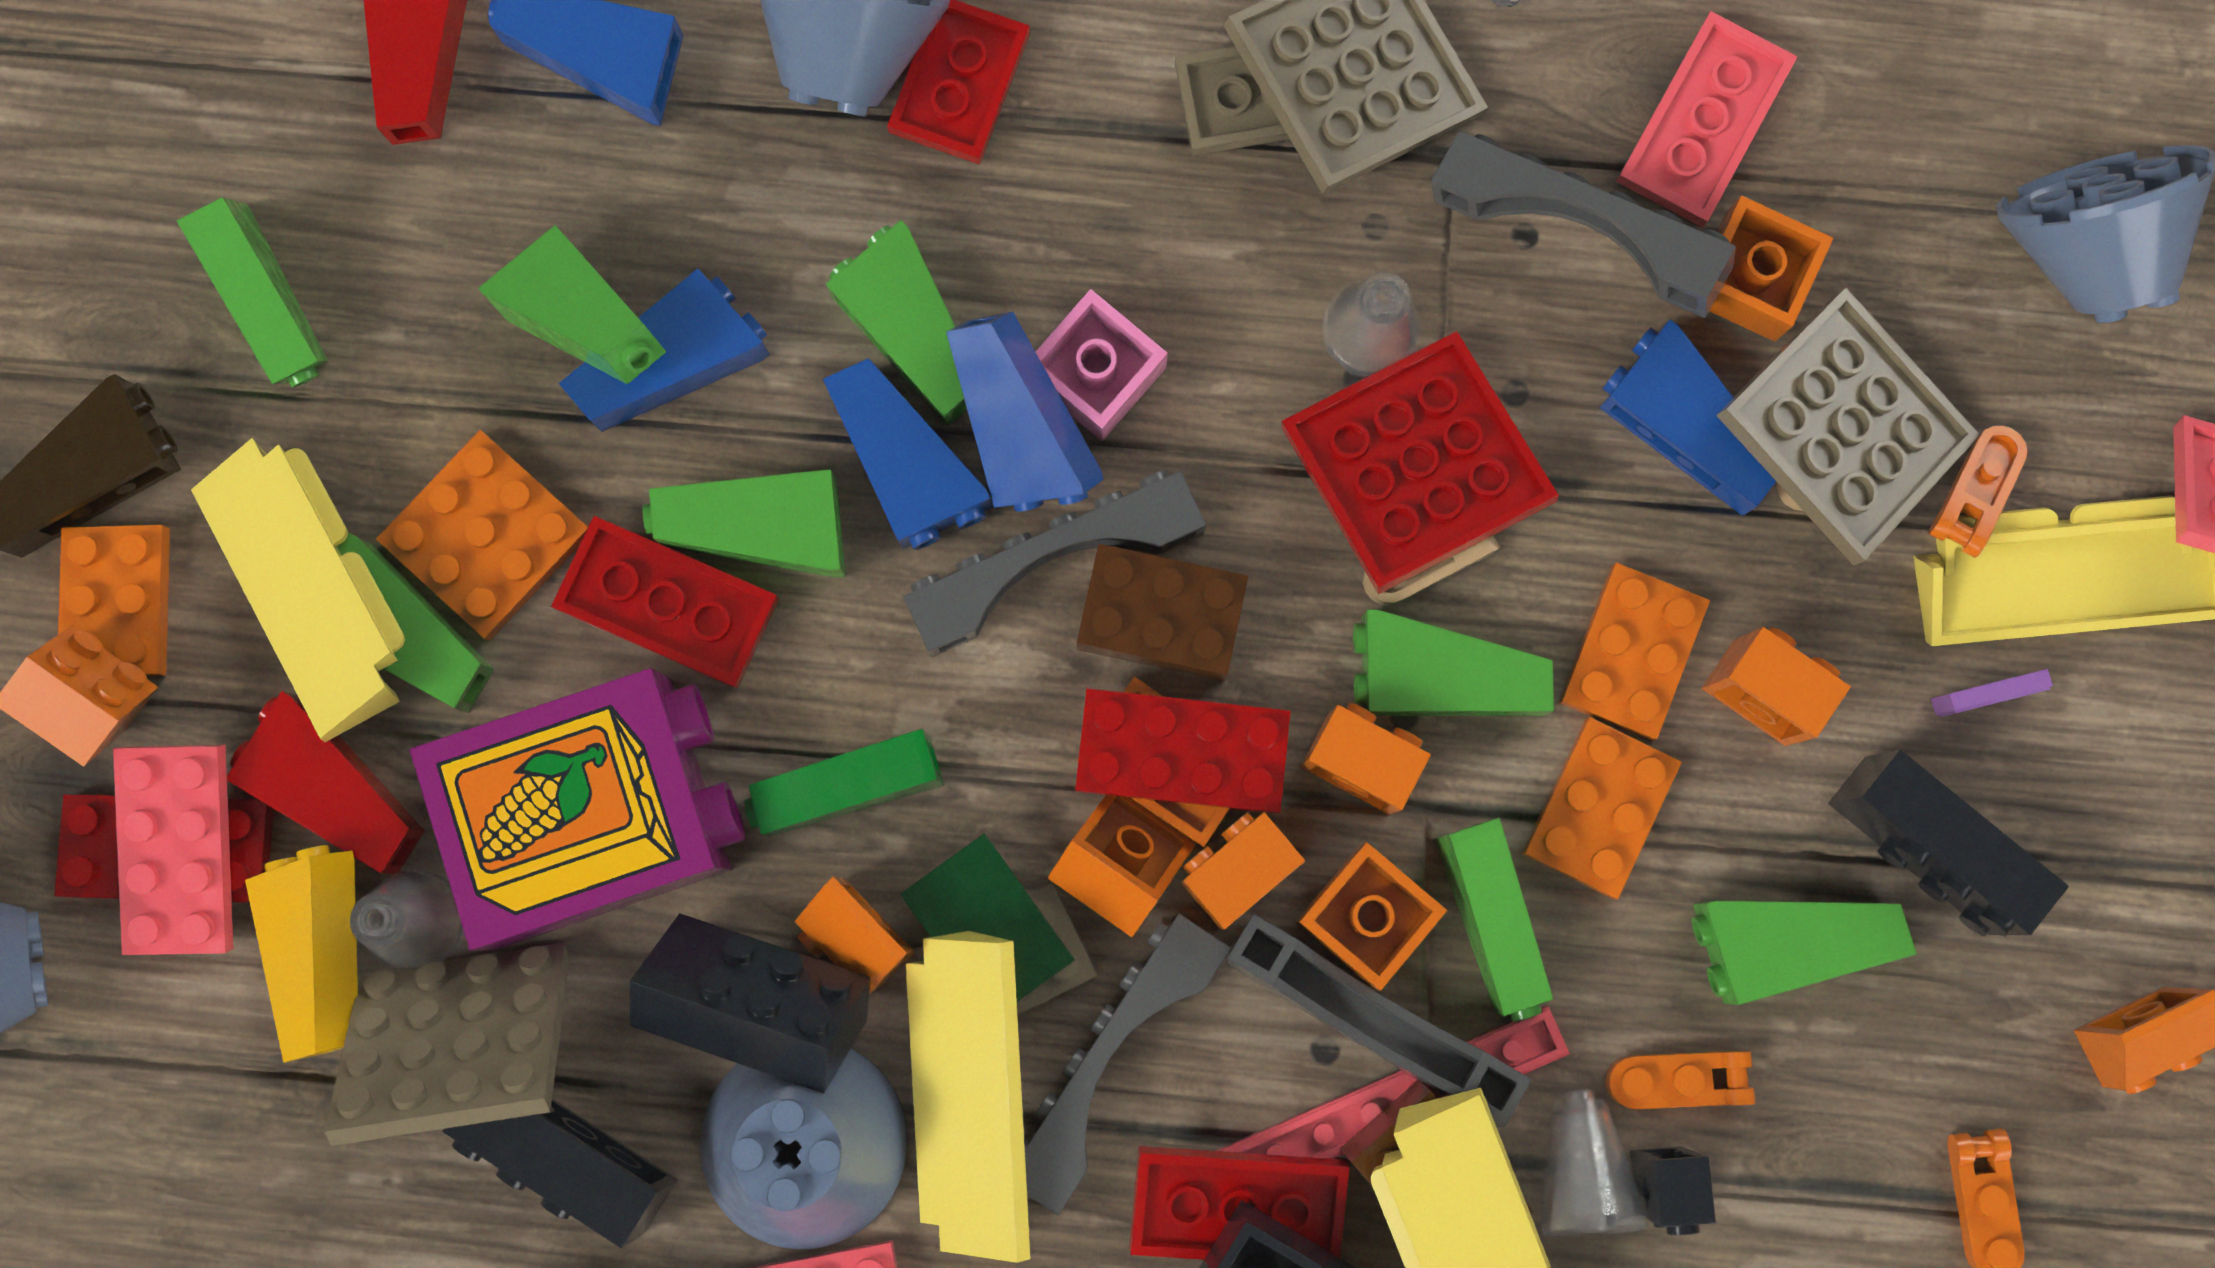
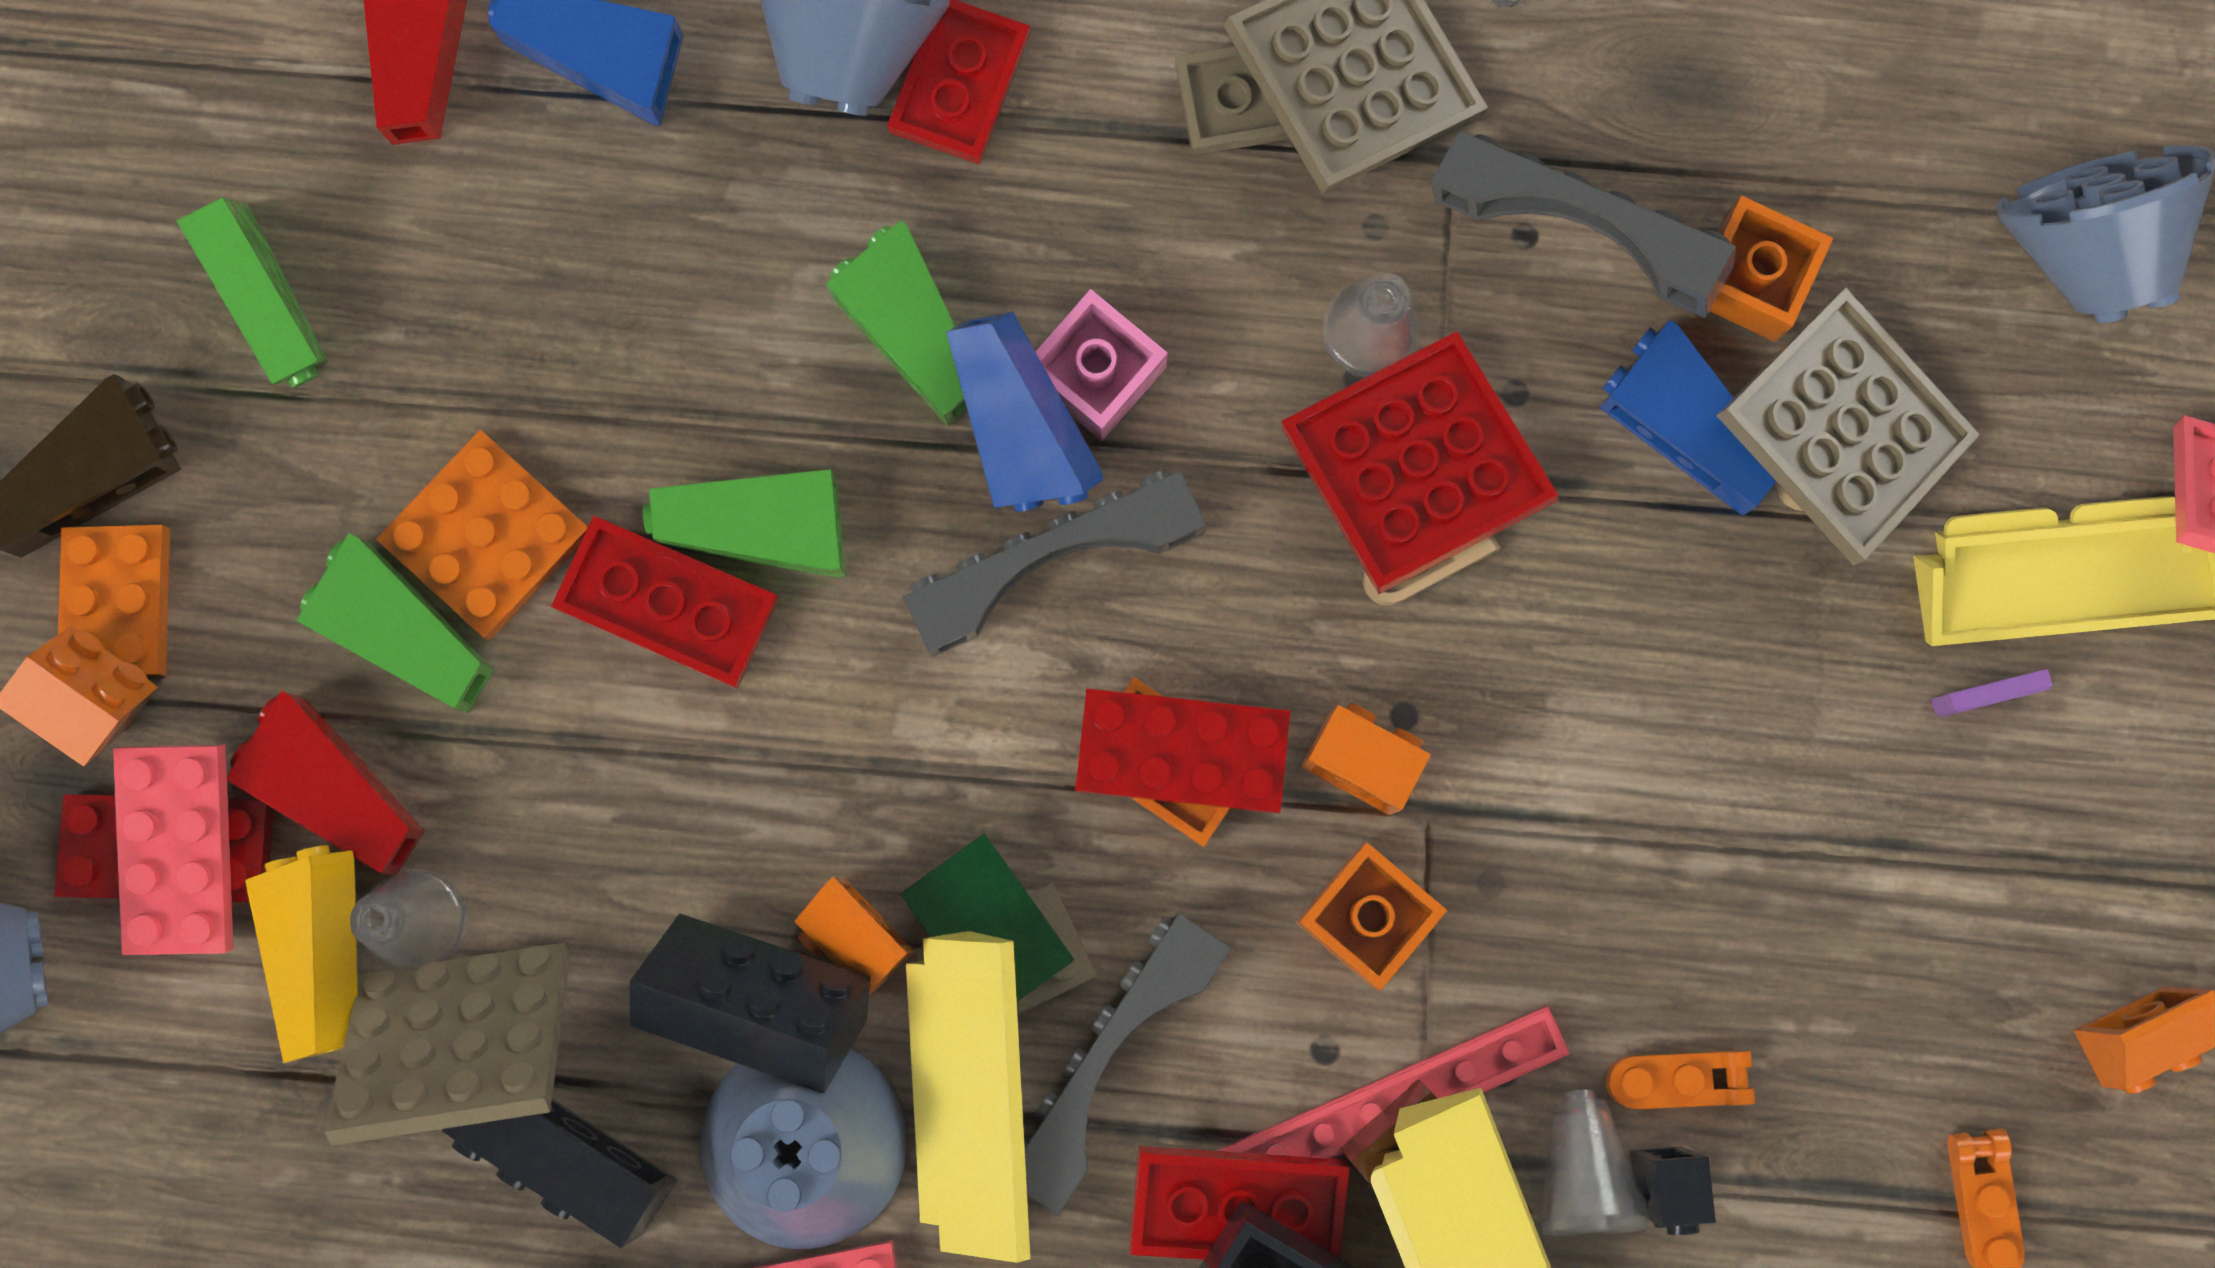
(309, 598): light yellow slope -> none
(570, 306): bright green slope -> none
(576, 808): brick -> none
(701, 344): blue slope -> none
(844, 784): green slope -> none
(908, 464): blue slope -> none
(1121, 862): orange slope -> none
(1162, 612): reddish brown brick -> none
(1241, 870): orange brick -> none
(1373, 1020): dark grey arch -> none
(1439, 672): bright green slope -> none
(1495, 918): bright green slope -> none
(1601, 808): orange plate -> none
(1634, 651): orange plate -> none
(1706, 119): coral plate -> none
(1777, 686): orange brick -> none
(1790, 945): bright green slope -> none
(1947, 846): black brick -> none
(1981, 488): orange plate -> none

